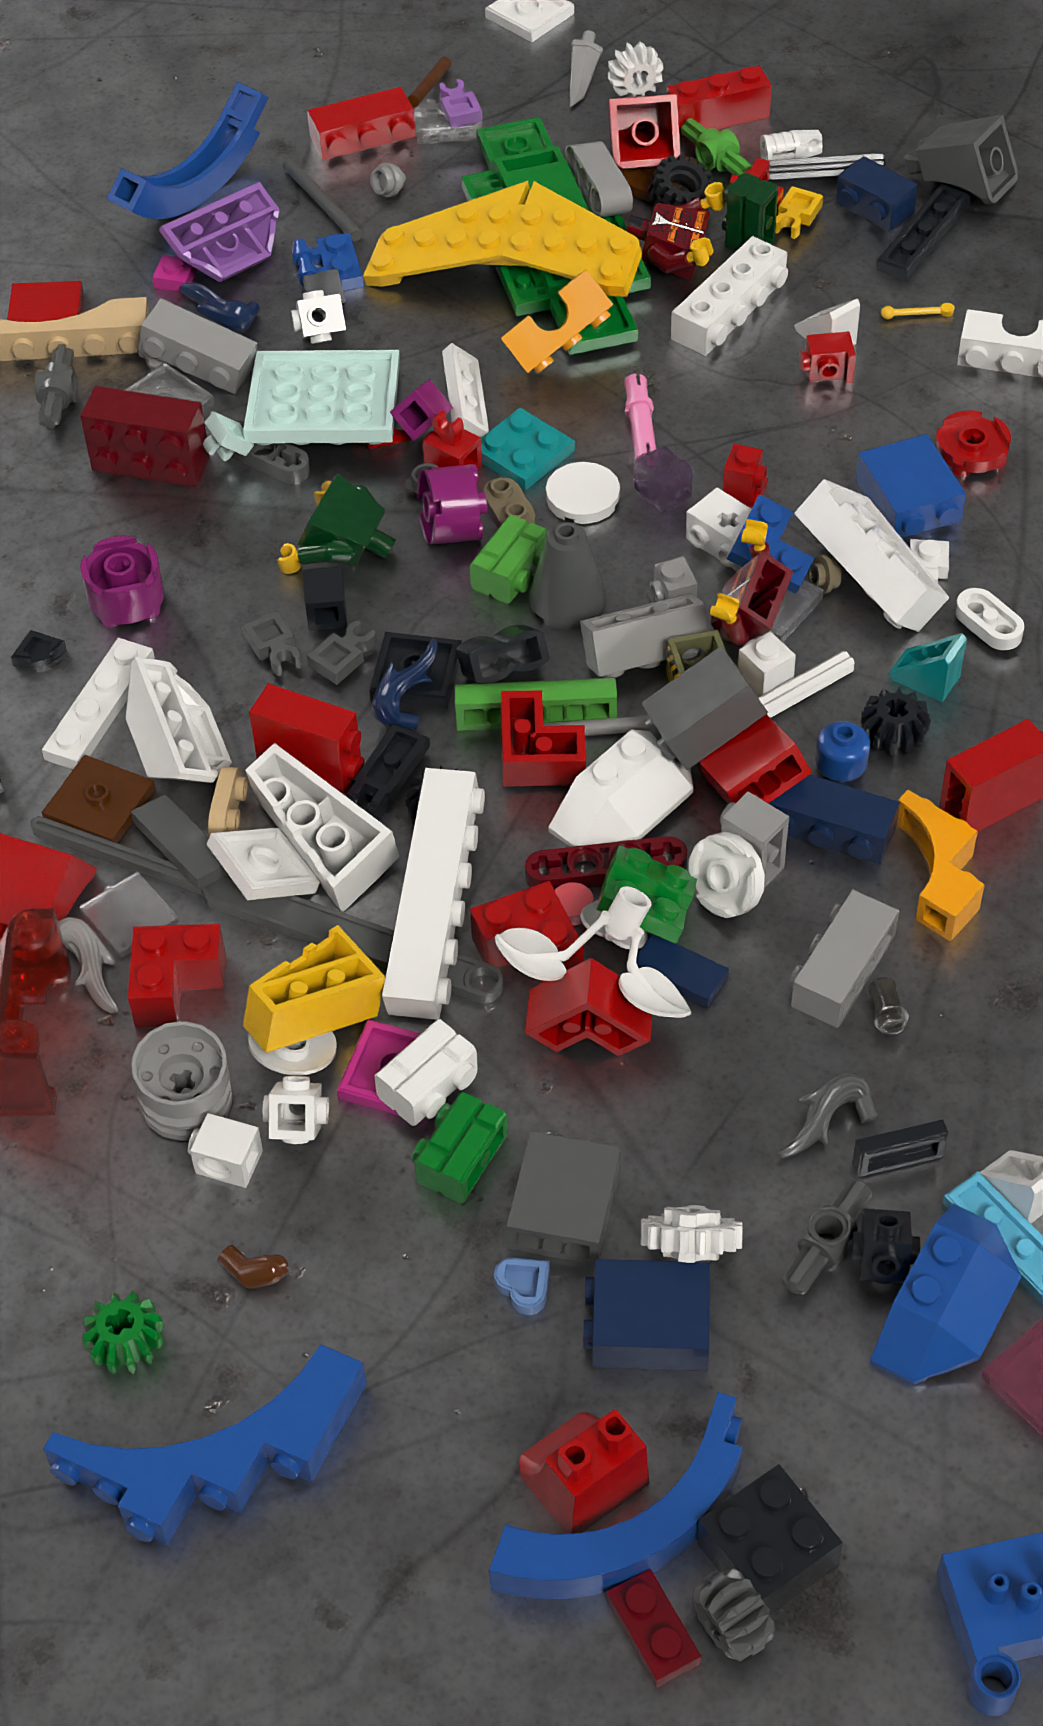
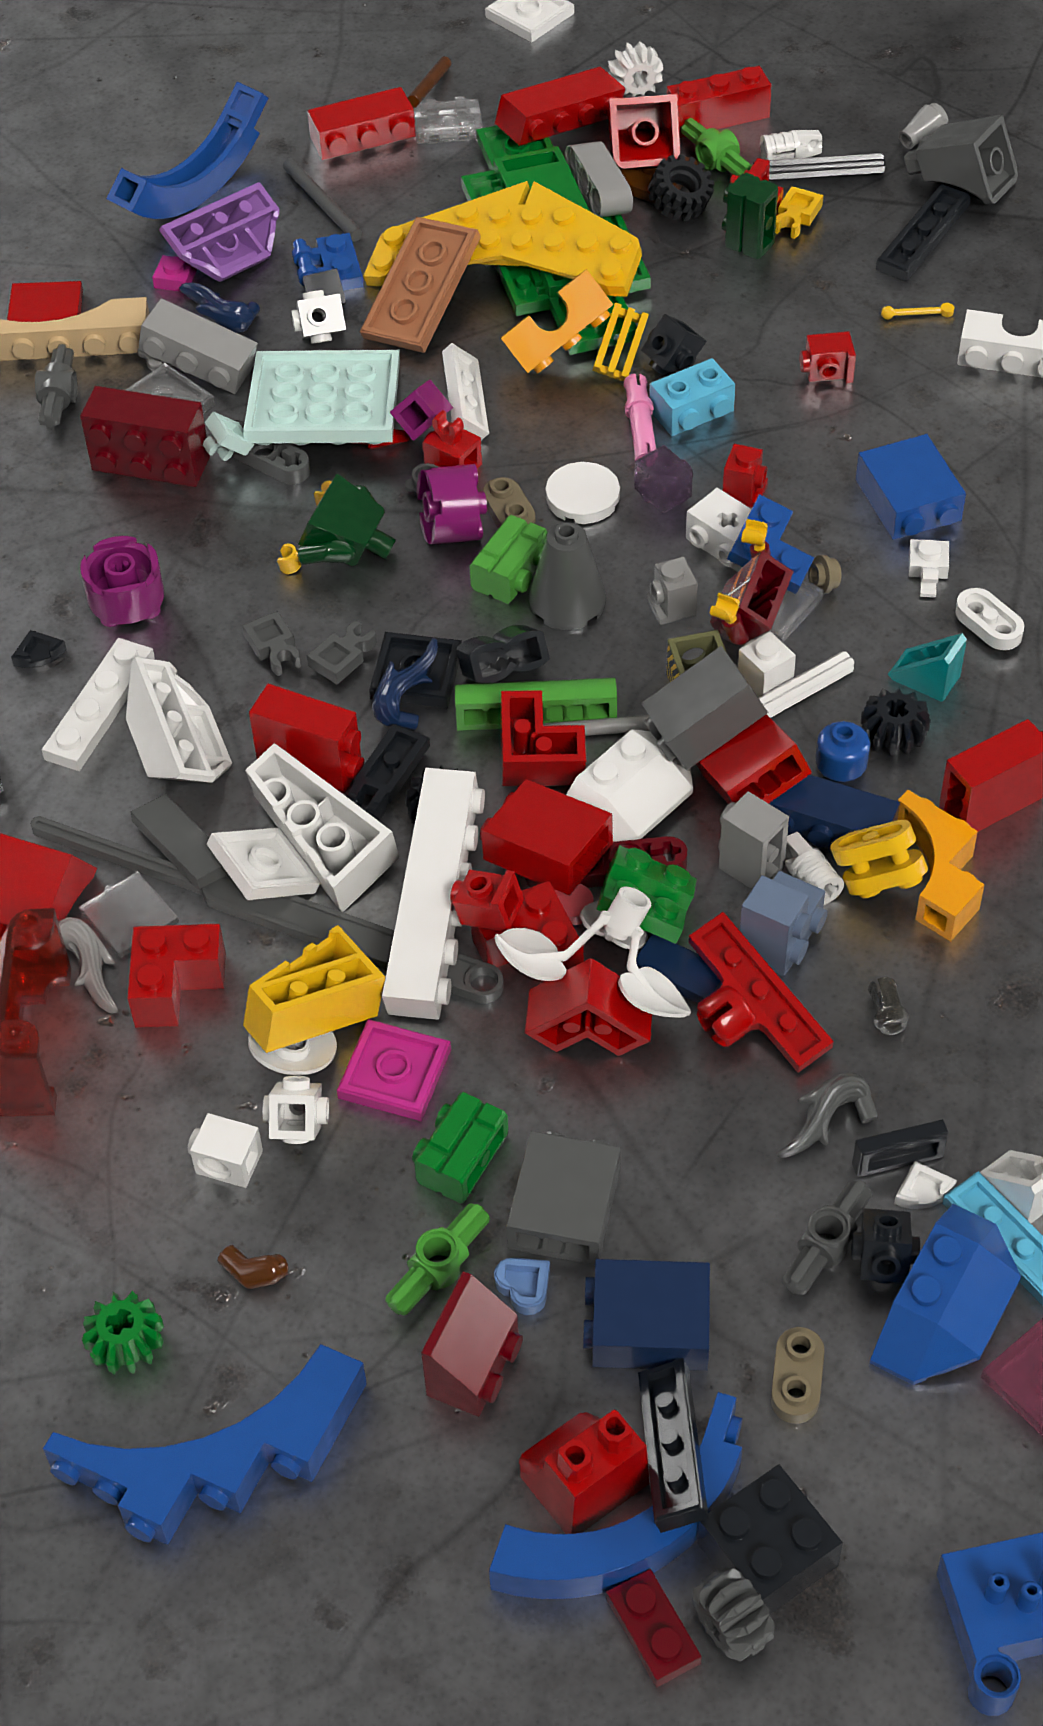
(99, 798): reddish brown plate -> none
(181, 1078): light grey wheel -> none
(229, 791): tan plate -> none
(325, 590): black brick -> none
(387, 179): light grey plate -> none
(420, 284): none -> nougat tile
(427, 1073): white brick -> none
(437, 1275): none -> bright green axle
(459, 106): medium lavender plate -> none
(470, 1347): none -> dark red slope
(487, 899): none -> red brick
(524, 448): teal plate -> none
(547, 836): none -> red brick
(557, 105): none -> red brick
(584, 60): light grey bar -> none
(628, 316): none -> yellow tile
(641, 634): light grey brick -> none
(672, 346): none -> black brick
(672, 1446): none -> black tile
(677, 233): torso -> none
(691, 1233): white gear -> none
(692, 397): none -> medium azure brick
(727, 874): white tile -> none
(729, 296): white brick -> none
(753, 997): none -> red plate
(781, 918): none -> sand blue brick
(797, 1371): none -> dark tan plate
(812, 867): none -> white hinge
(831, 320): white slope -> none
(843, 958): light grey brick -> none
(872, 554): white wedge -> none
(876, 193): dark blue brick -> none
(879, 858): none -> yellow brick
(923, 124): none -> light grey cone
(923, 1188): none -> white tile
(967, 458): red plate -> none

